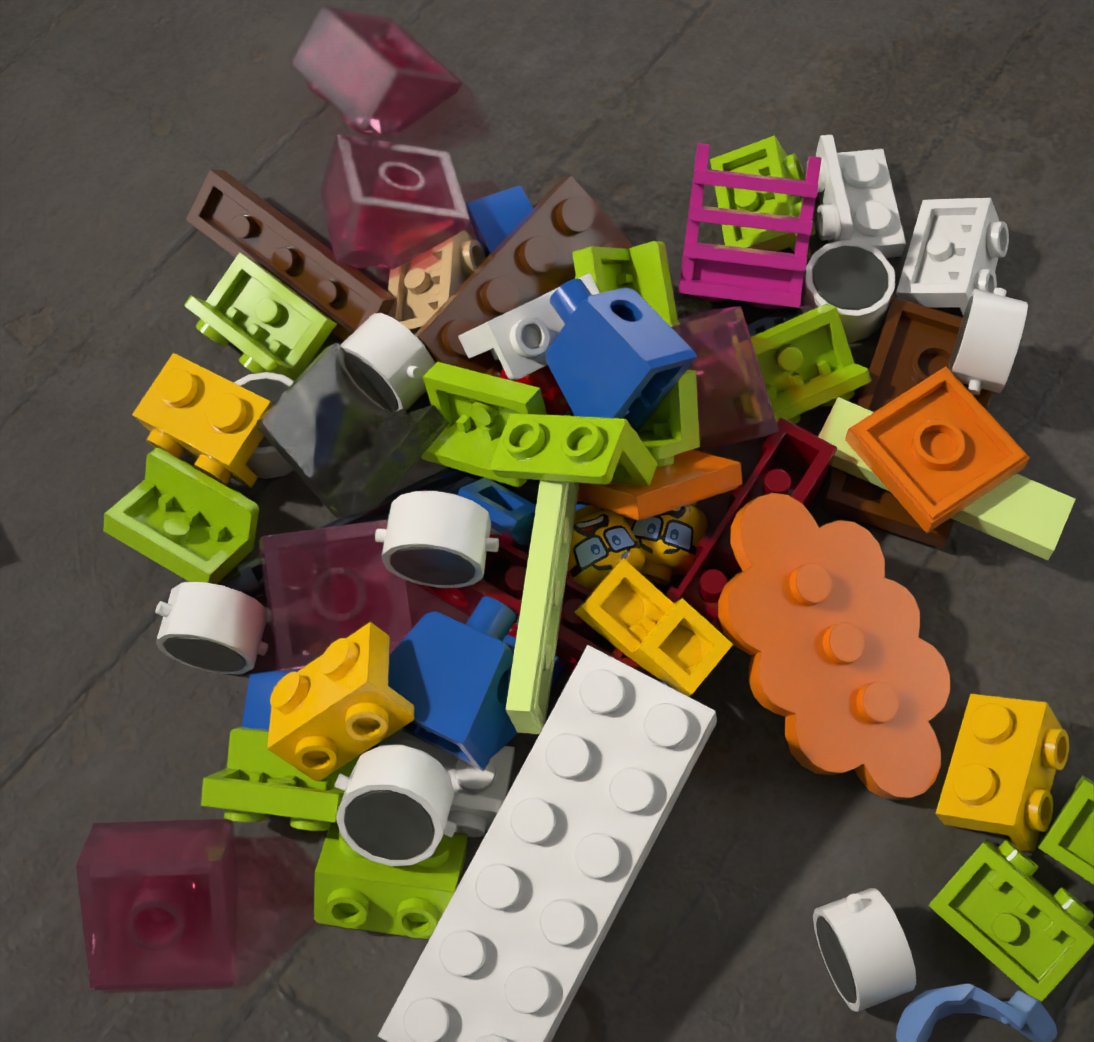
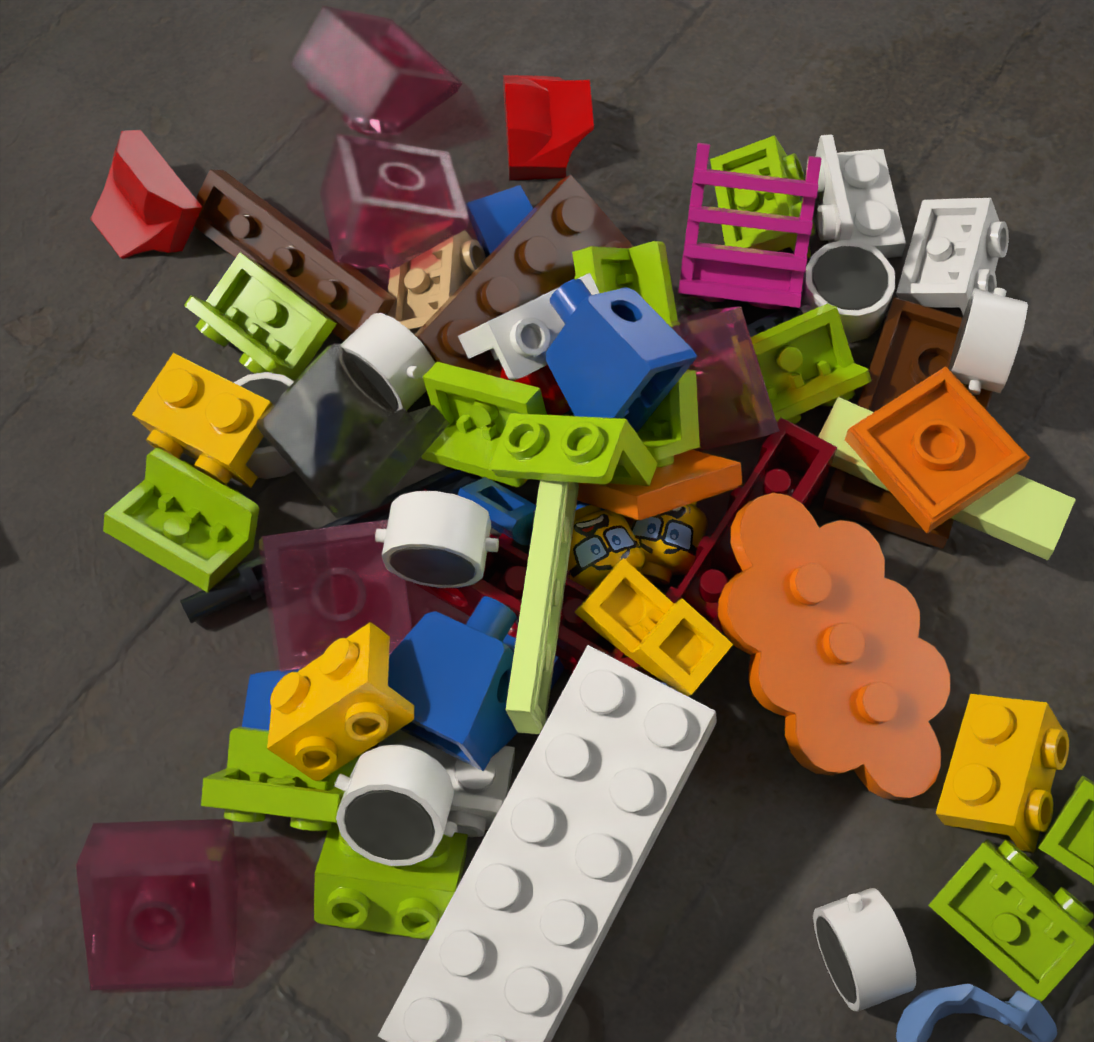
(144, 201): none -> slope
(212, 628): white piece -> none
(544, 123): none -> red slope

